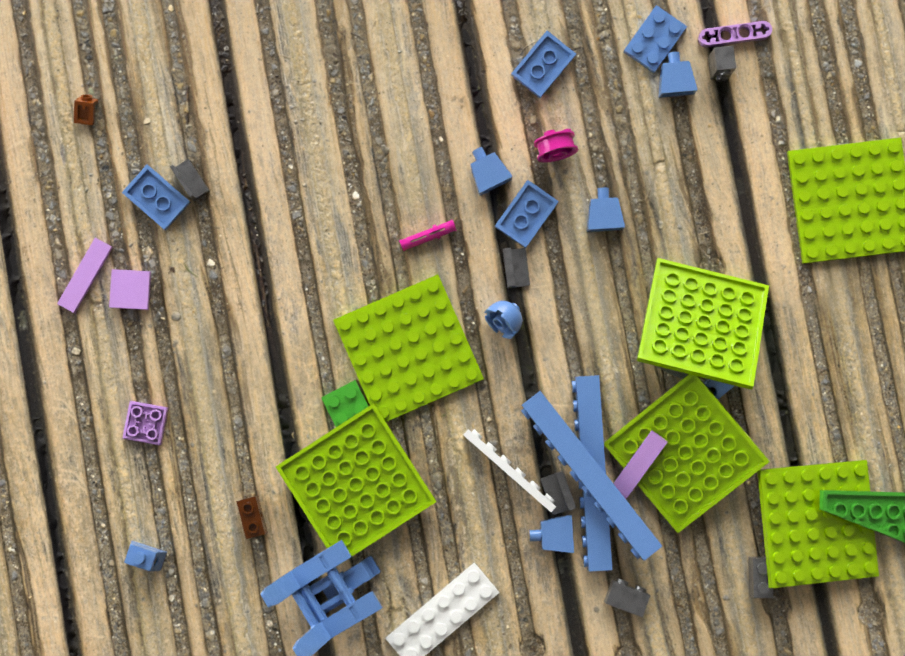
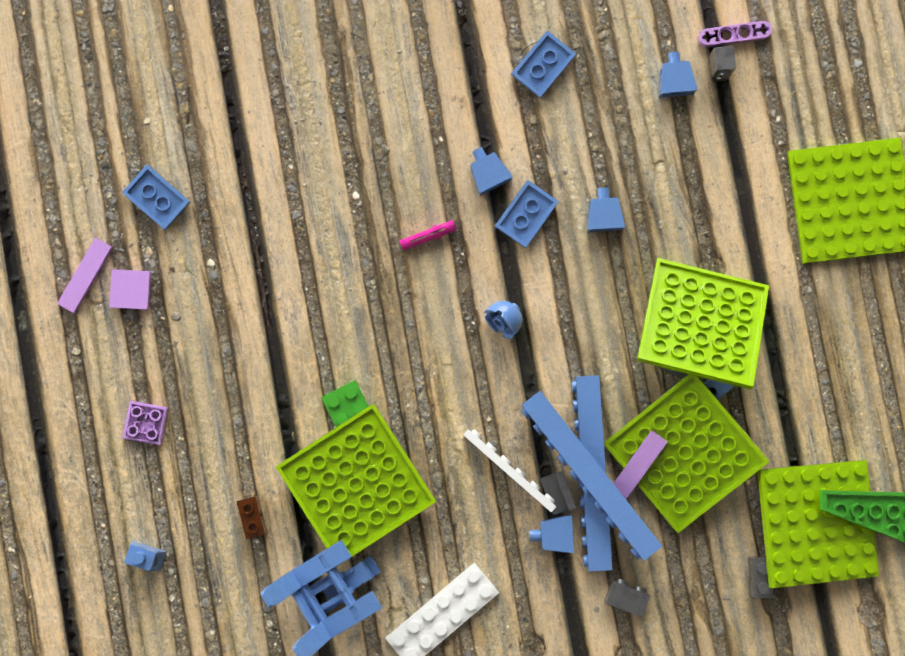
(85, 110): dark orange bracket -> none
(190, 180): flat silver panel -> none
(408, 349): lime plate -> none
(516, 267): flat silver panel -> none
(555, 145): dark pink wheel -> none
(655, 39): medium blue plate -> none

